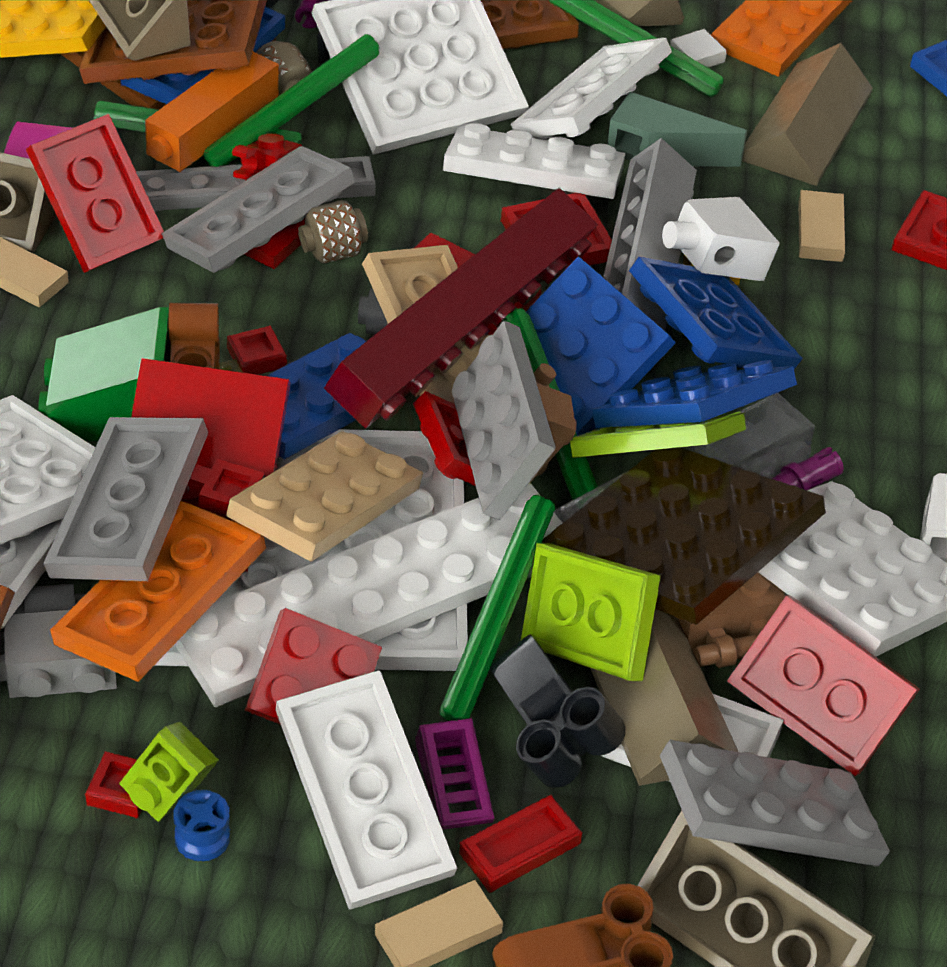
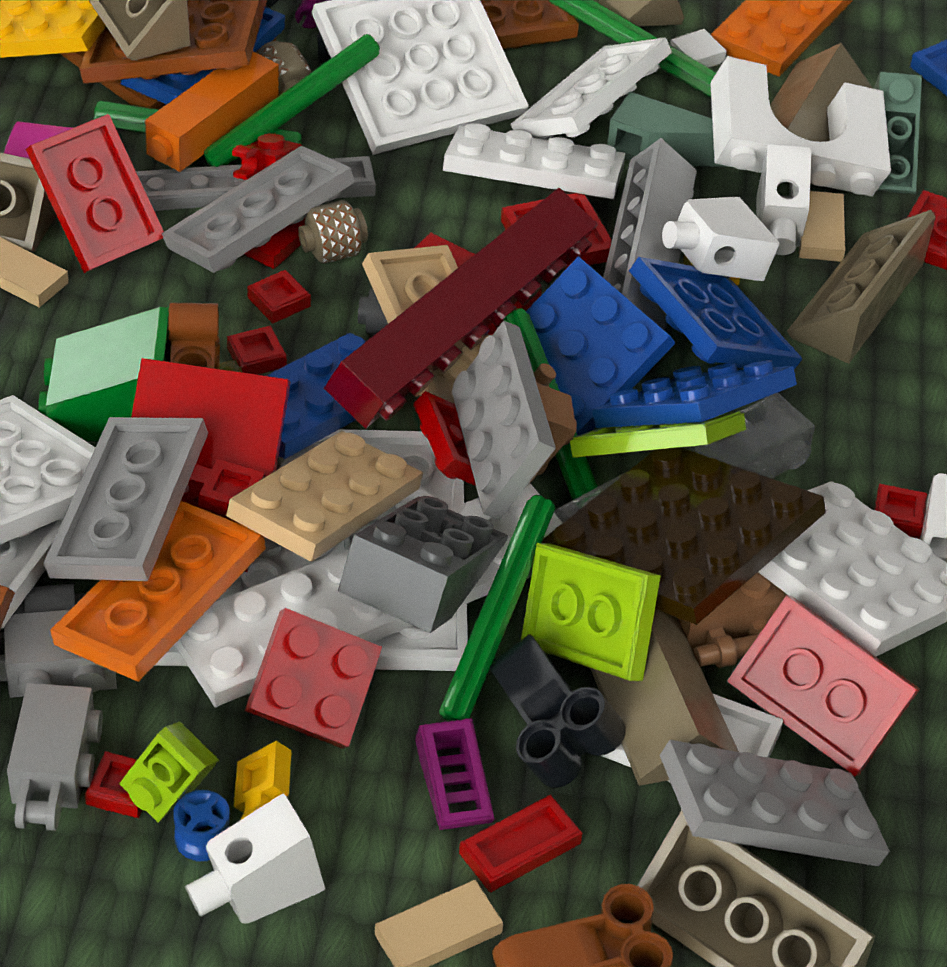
(52, 752): none -> light grey brick
(259, 865): none -> white torso
(262, 777): none -> yellow plate
(279, 296): none -> red tile
(365, 789): white plate -> none
(420, 561): none -> dark grey slope
(744, 125): none -> white arch
(785, 214): none -> white torso
(813, 470): magenta pin -> none
(864, 287): none -> dark tan slope
(902, 113): none -> sand green slope
(903, 507): none -> red tile

